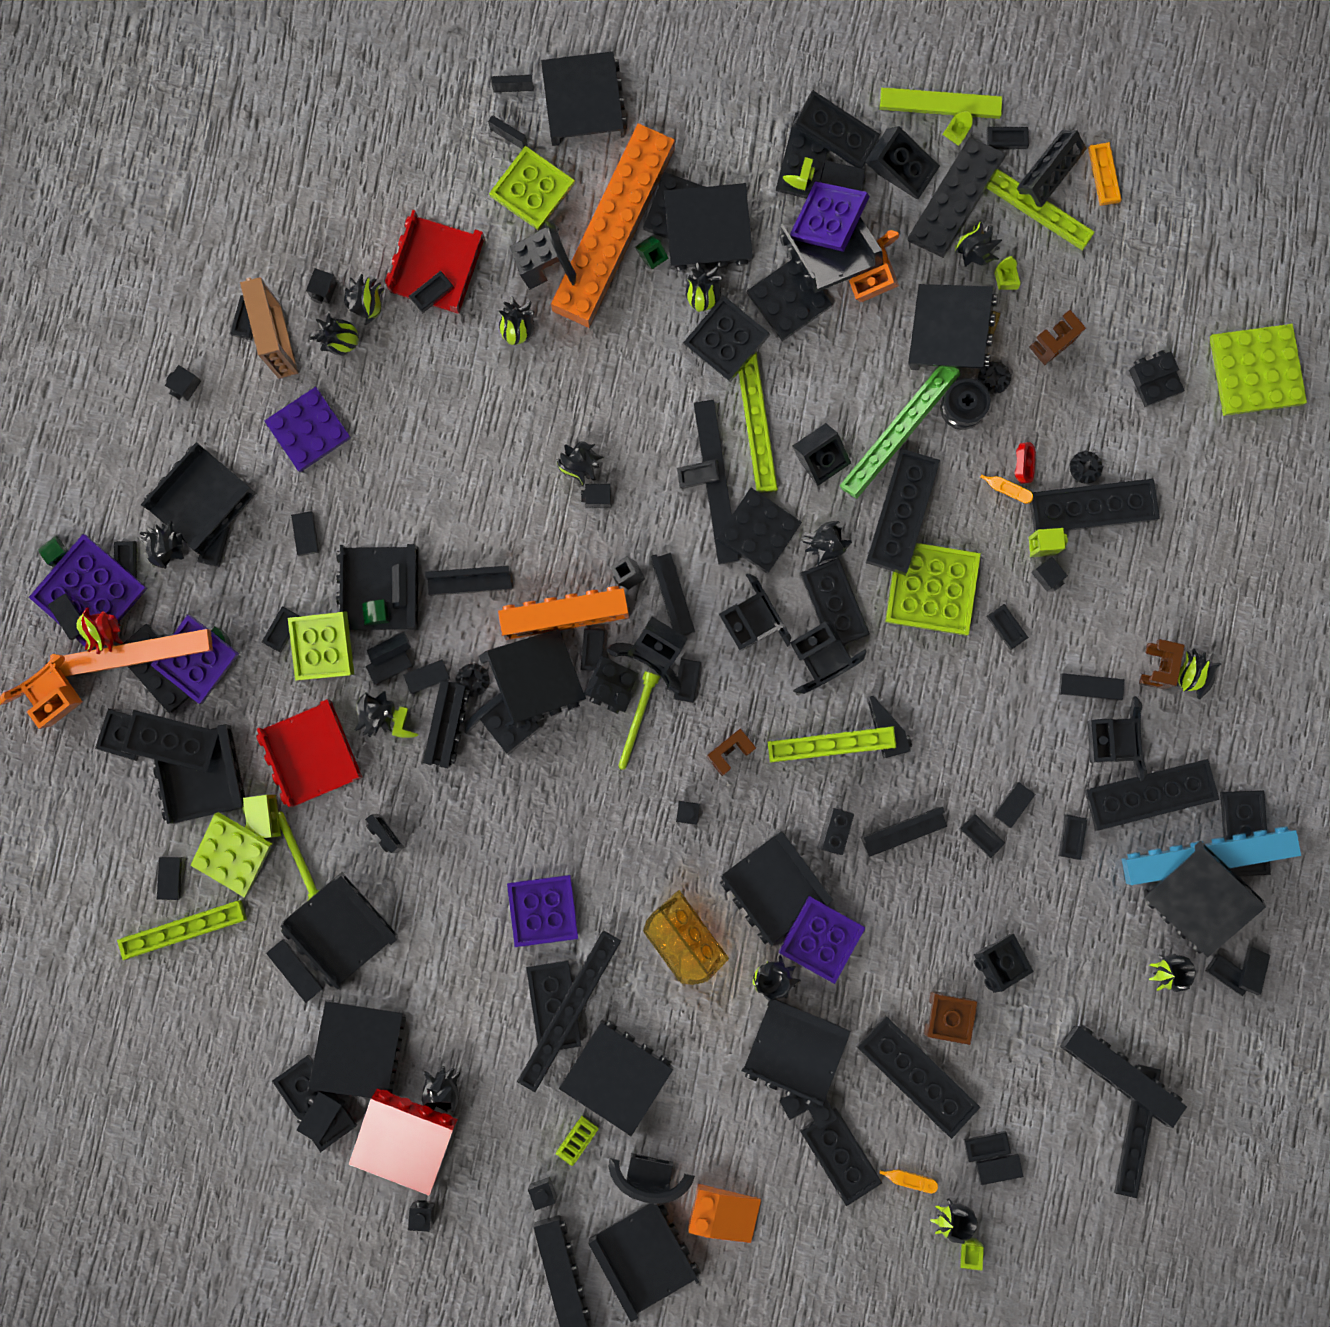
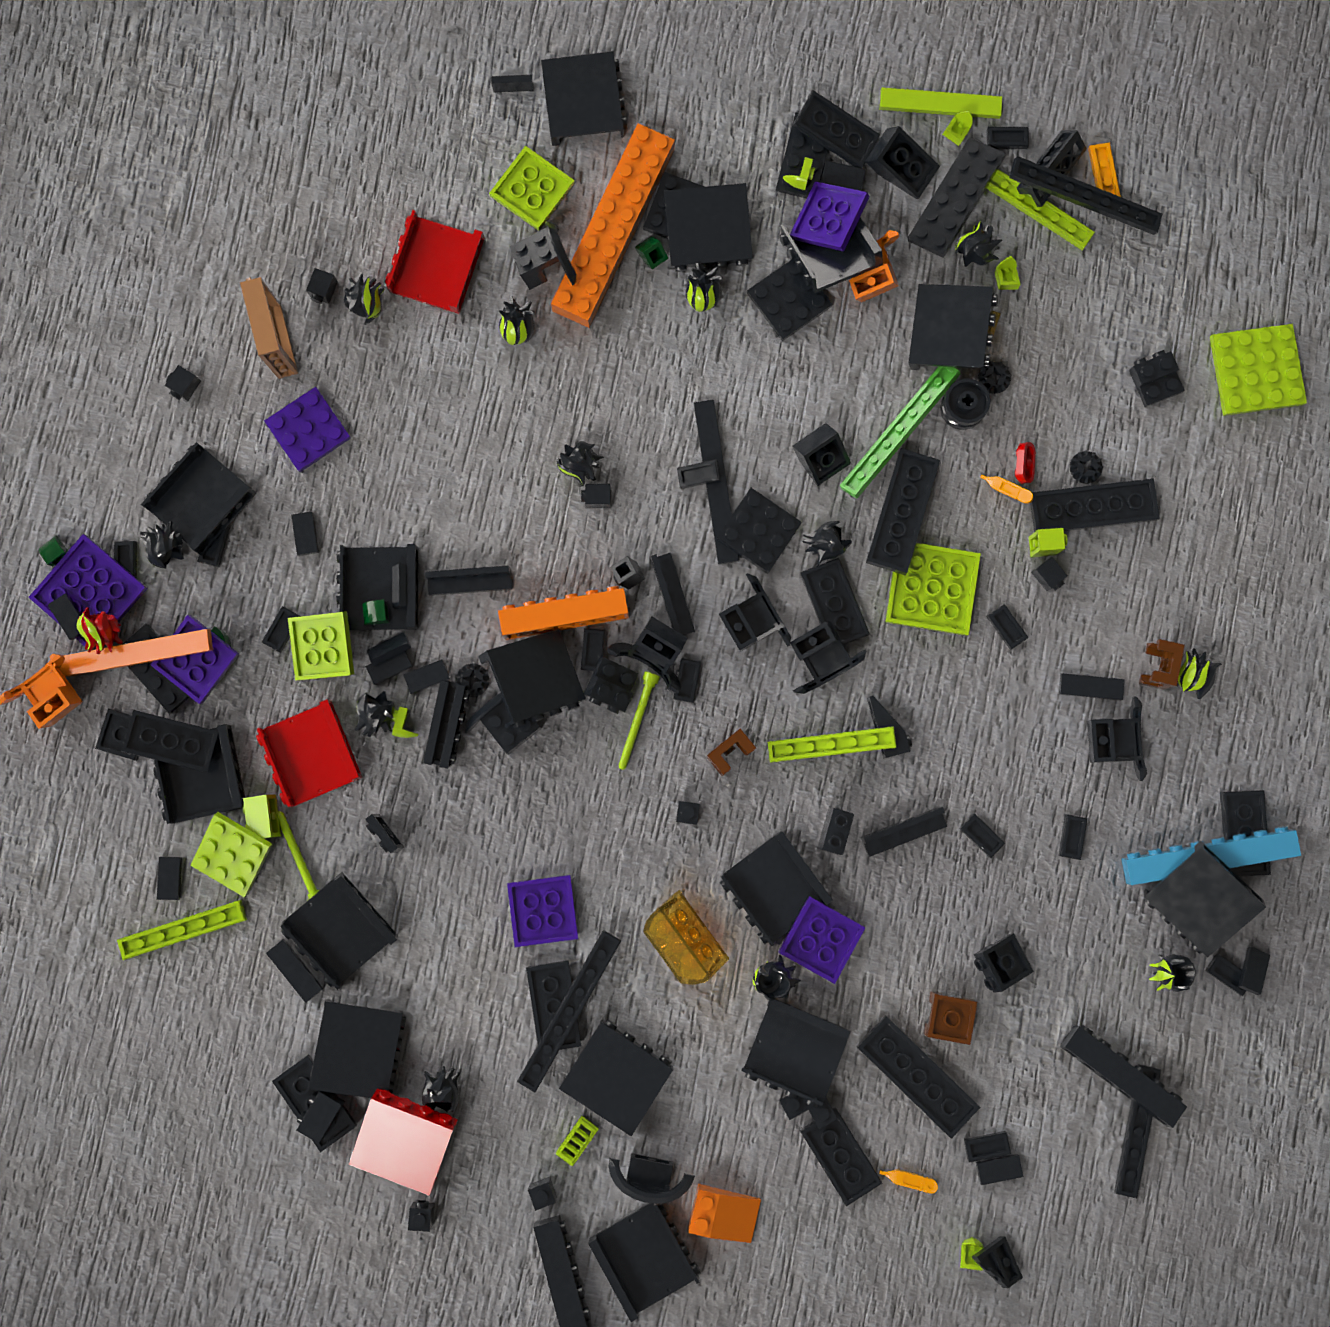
(241, 324): black tile -> none
(336, 335): black hair -> none
(431, 292): black tile -> none
(507, 132): black tile -> none
(726, 338): black plate -> none
(757, 427): lime tile -> none
(956, 1222): black hair -> none
(999, 1262): none -> black wing
(1014, 805): black tile -> none
(1065, 338): reddish brown panel -> none
(1085, 195): none -> black plate
(1155, 795): black plate -> none

